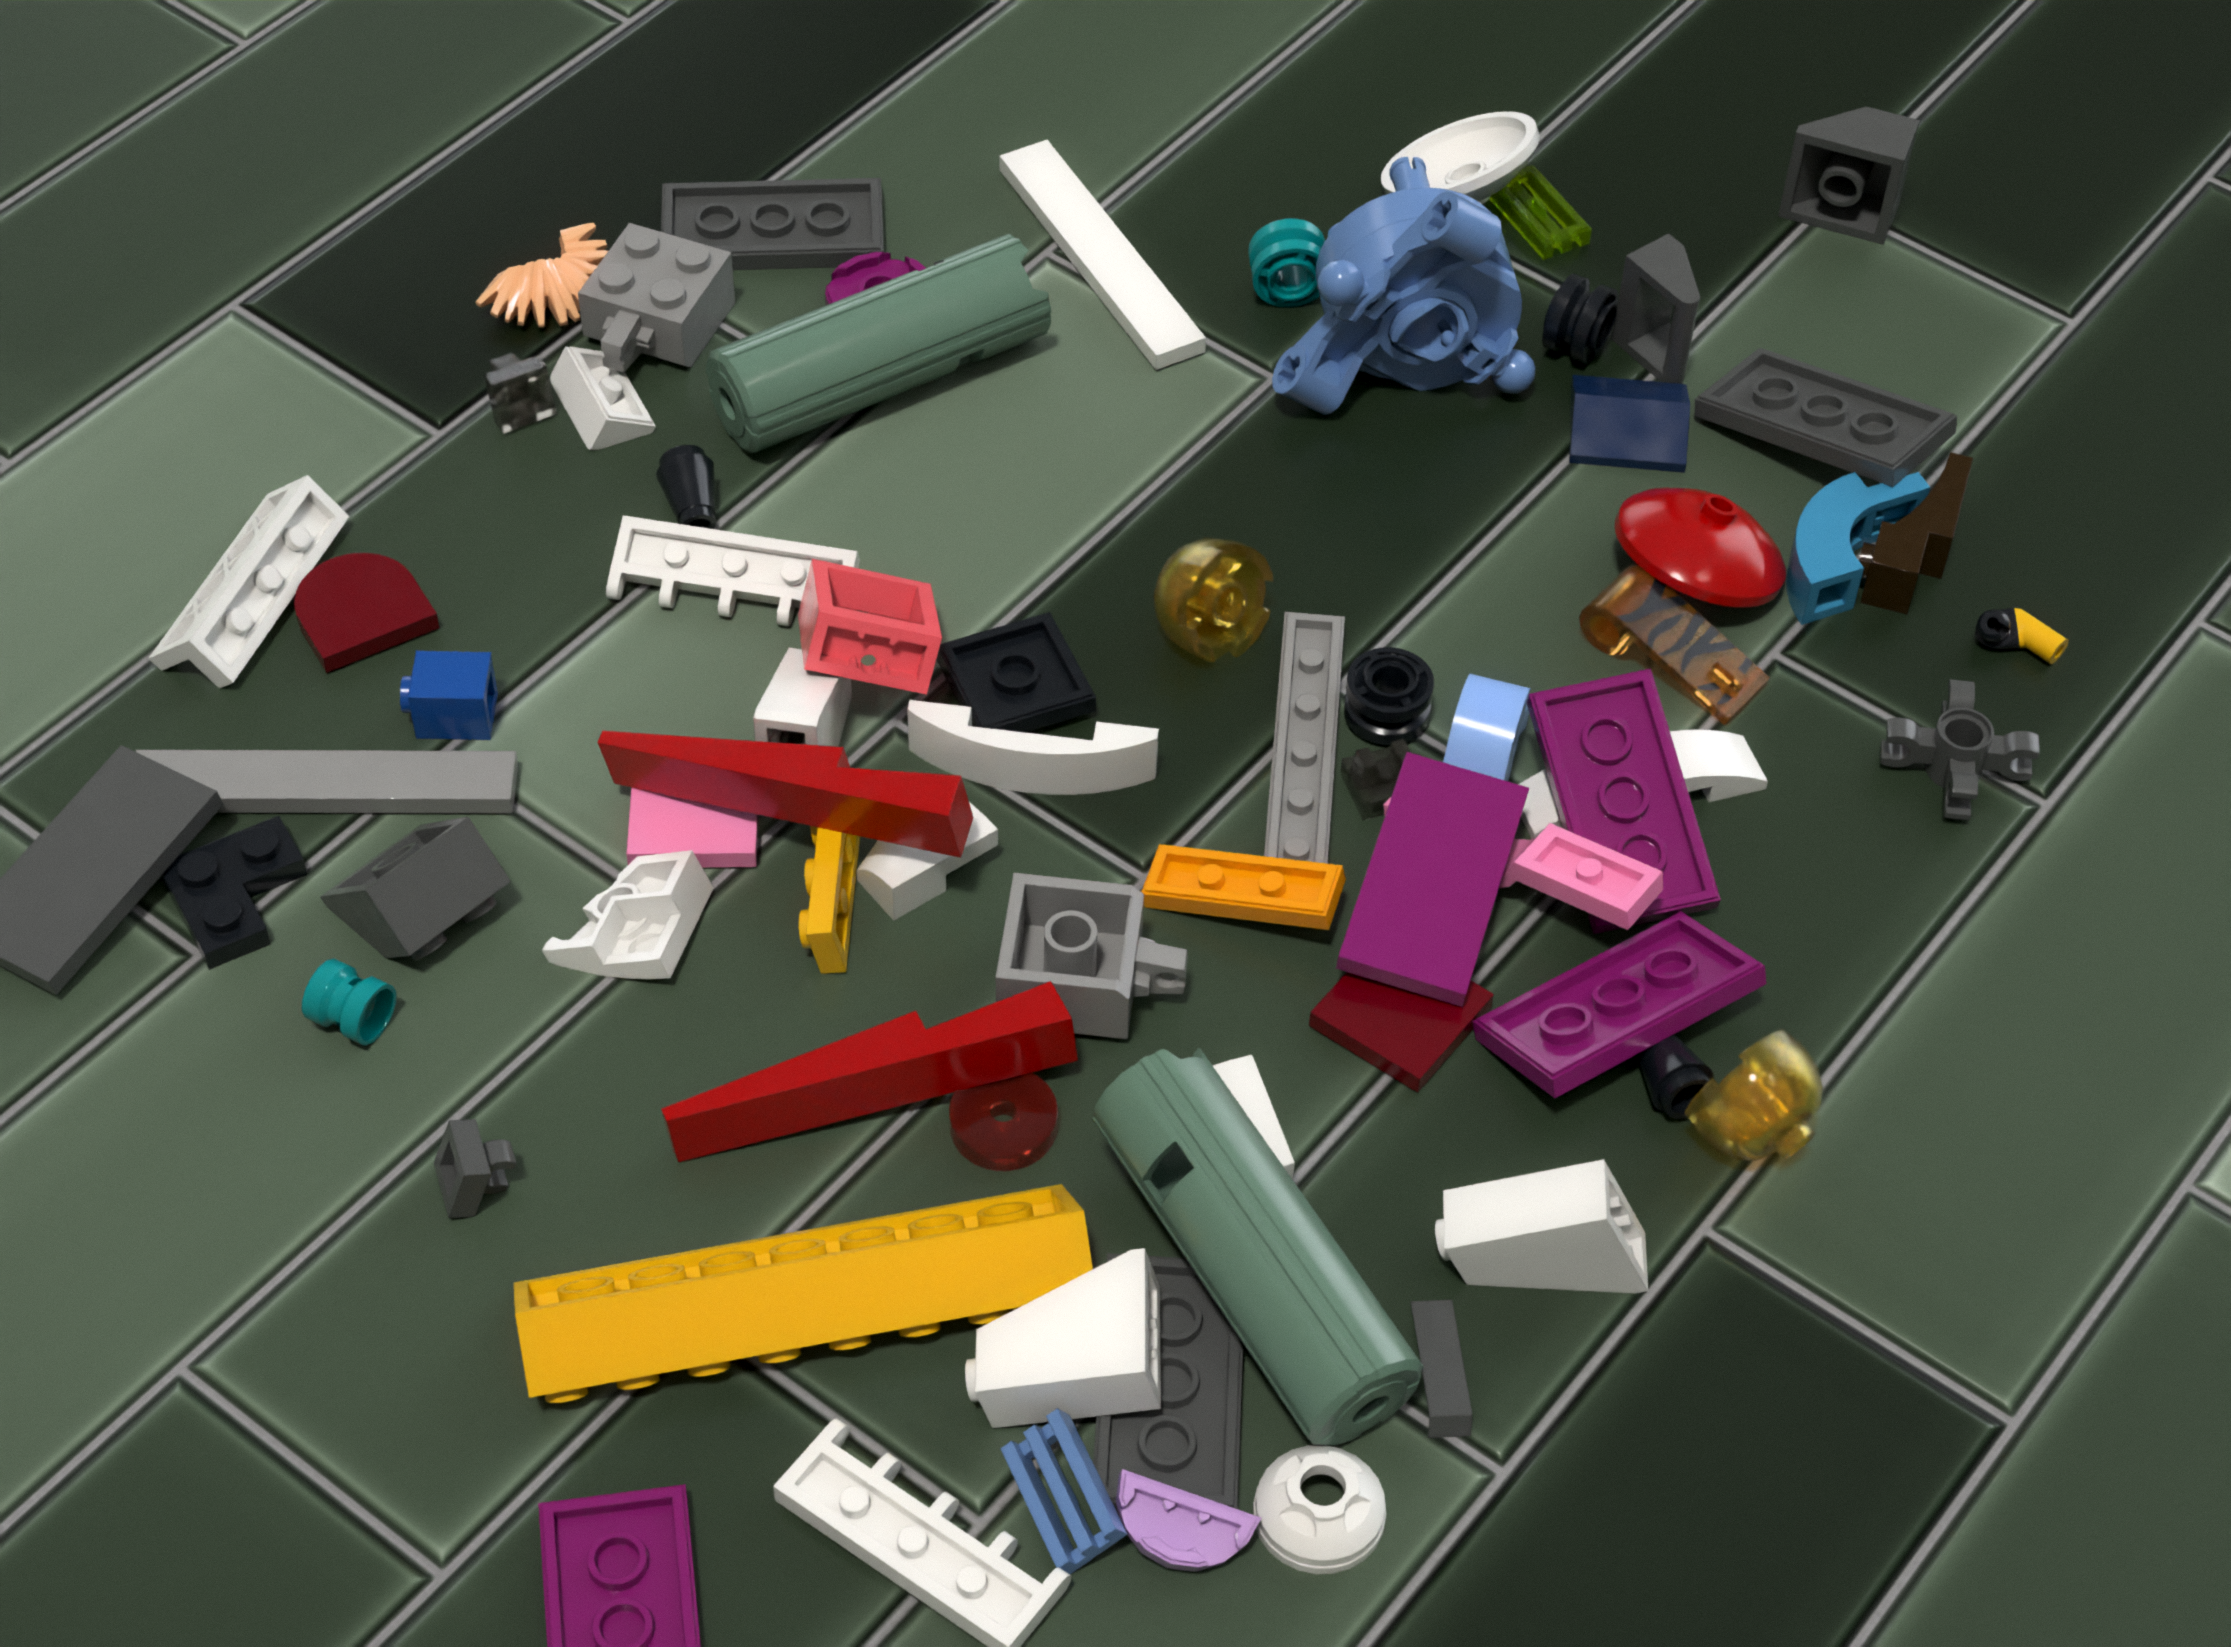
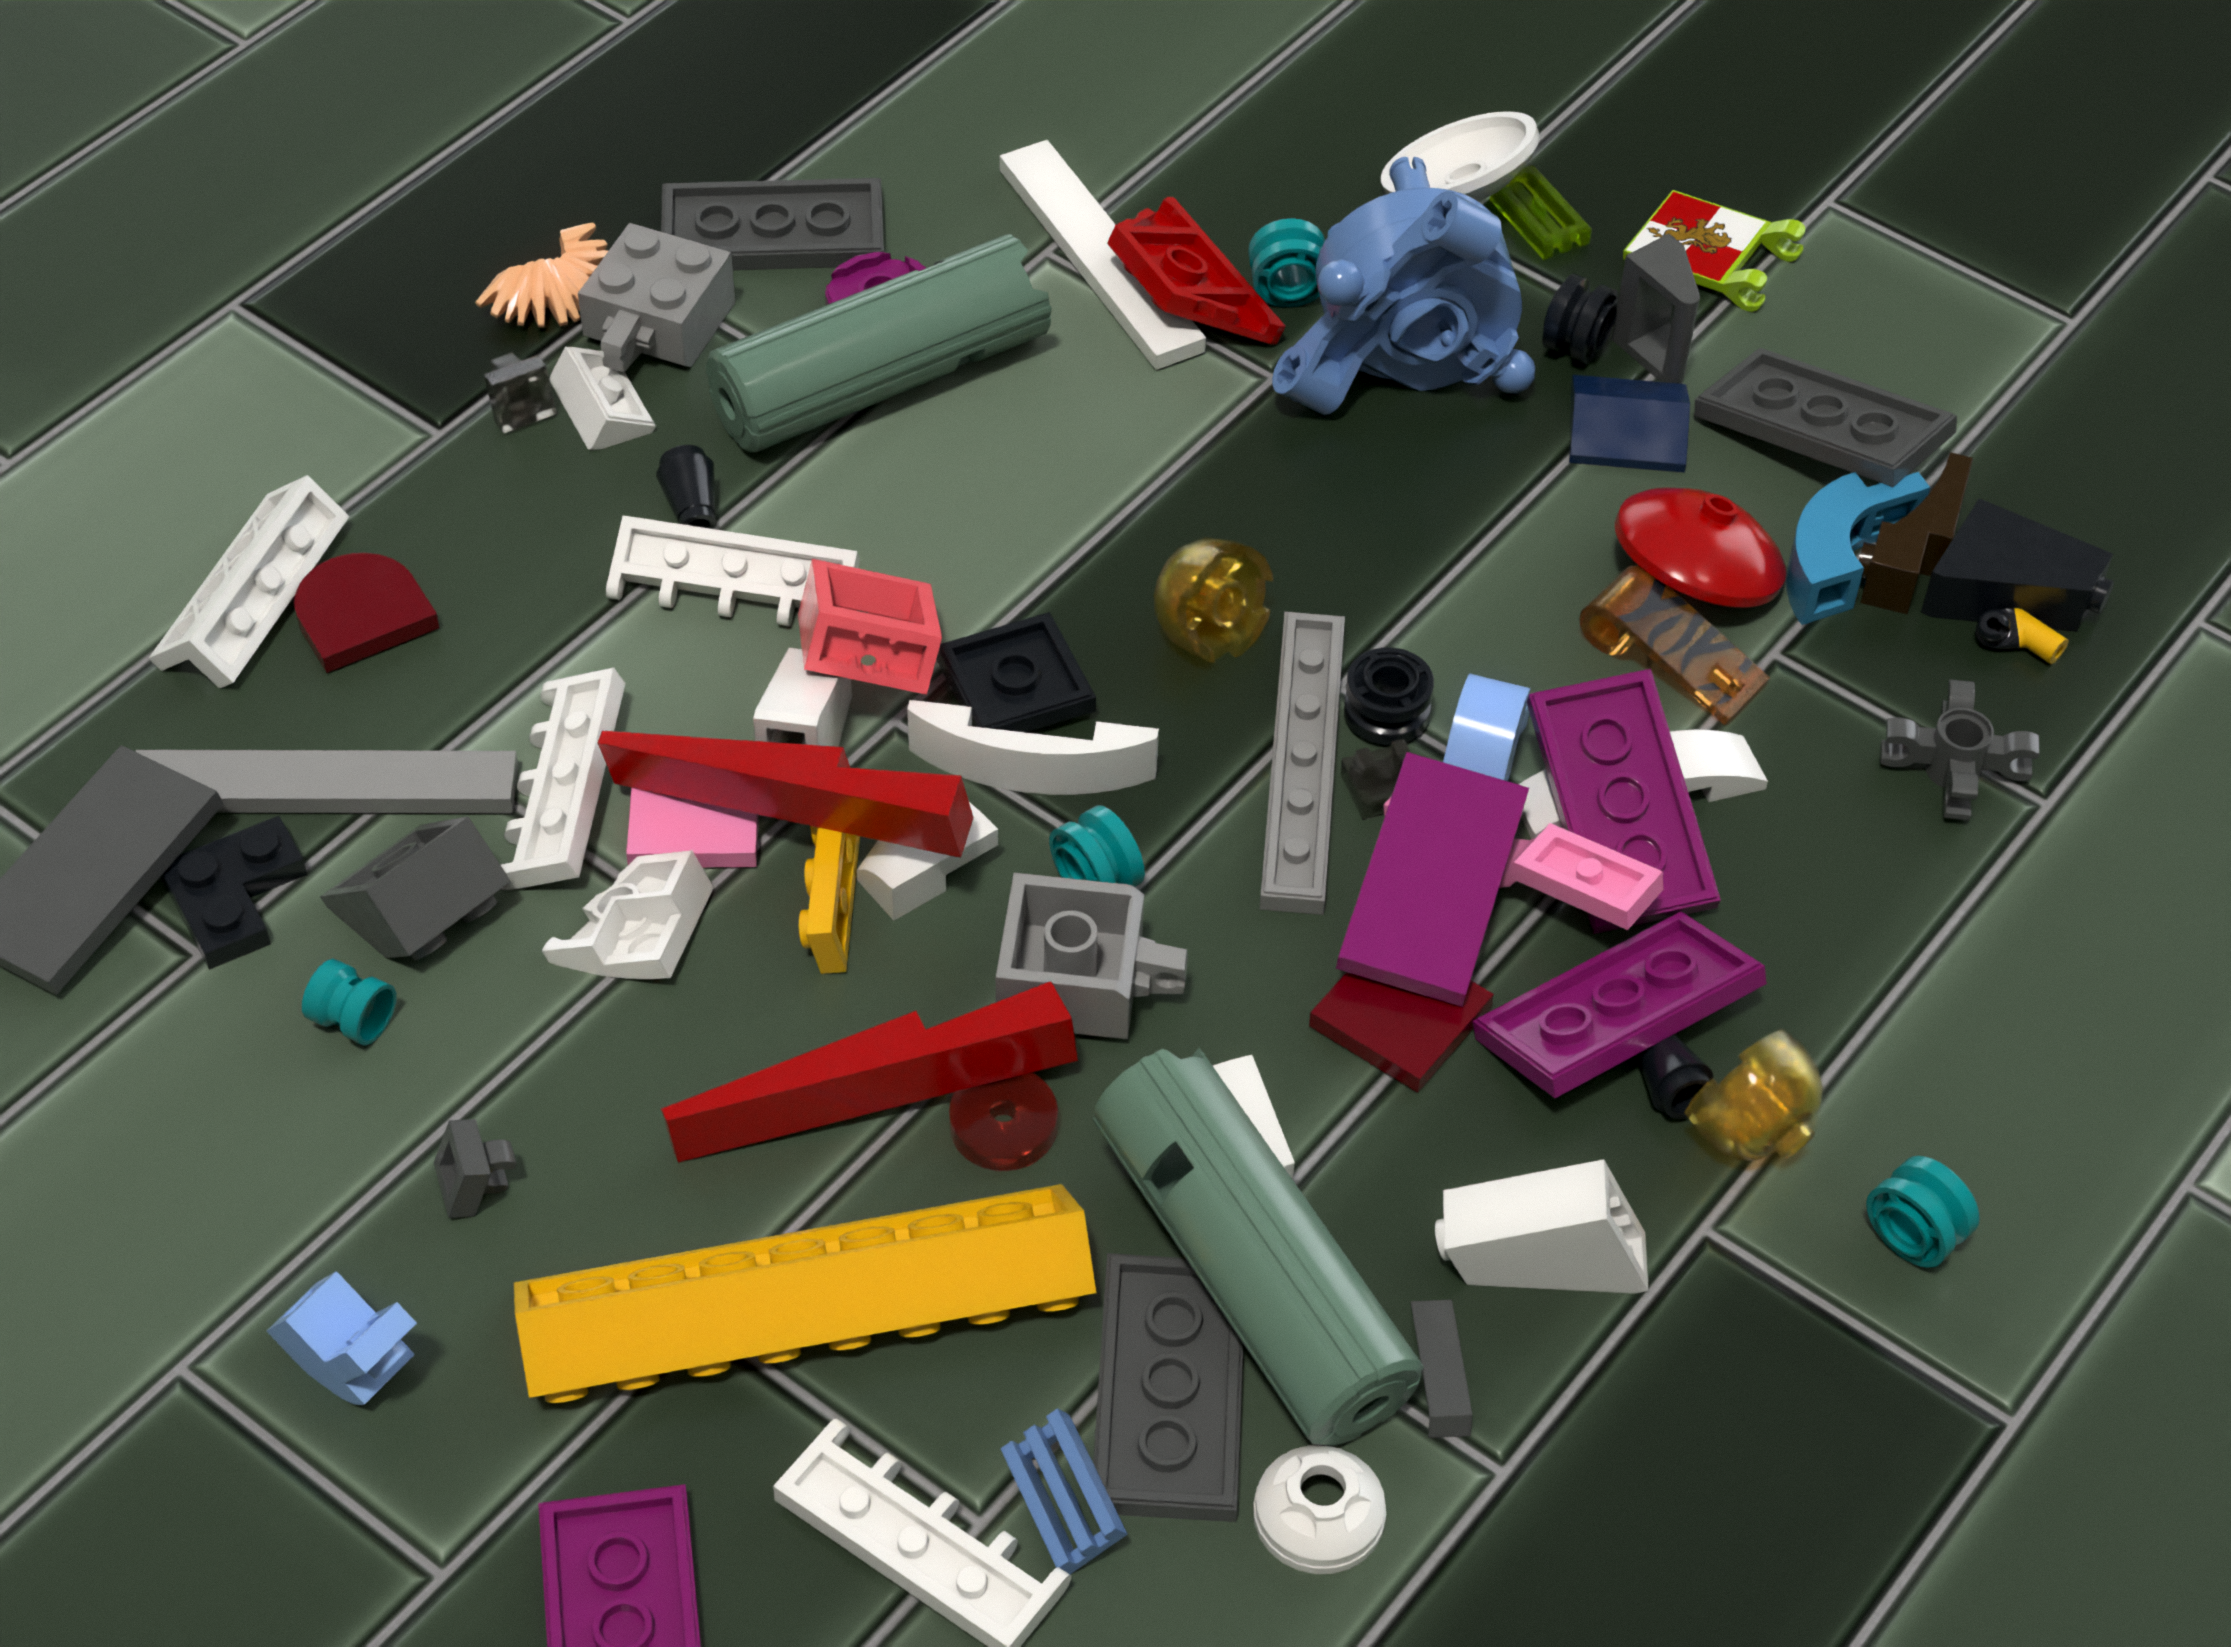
(344, 1339): none -> light blue brick
(451, 695): blue brick -> none
(566, 781): none -> white hinge
(1074, 1349): white slope -> none
(1097, 849): none -> teal wheel
(1179, 1526): lavender plate -> none
(1190, 273): none -> red wing
(1244, 886): light orange tile -> none
(1721, 243): none -> flag
(1849, 172): dark grey slope -> none
(1923, 1211): none -> teal wheel
(2020, 564): none -> black slope

